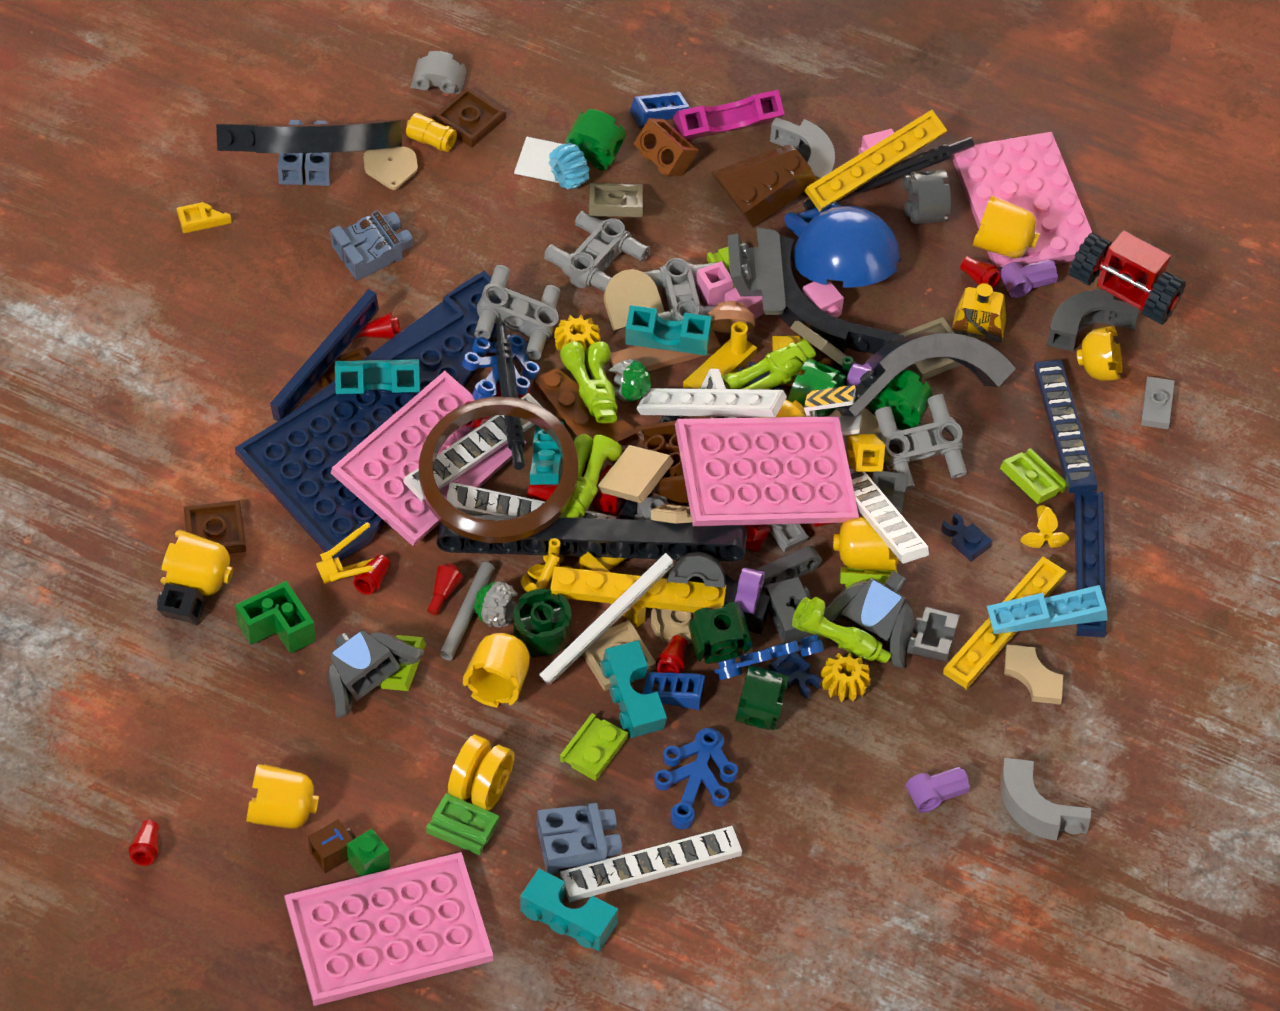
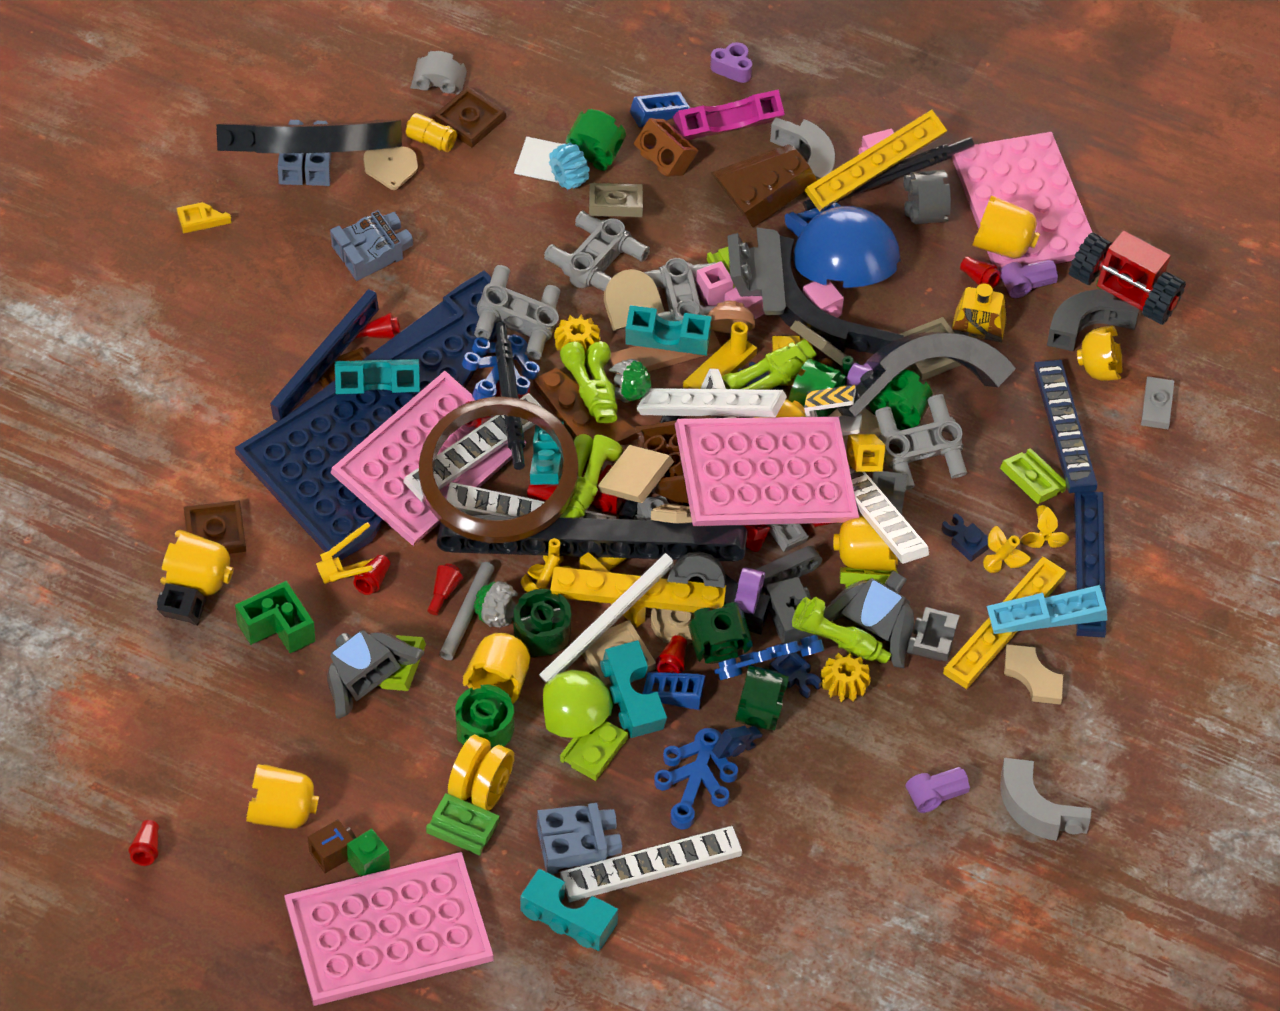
(486, 714): none -> green brick
(575, 703): none -> lime cylinder
(732, 62): none -> medium lavender piece
(735, 741): none -> dark blue plate
(1005, 551): none -> yellow plant

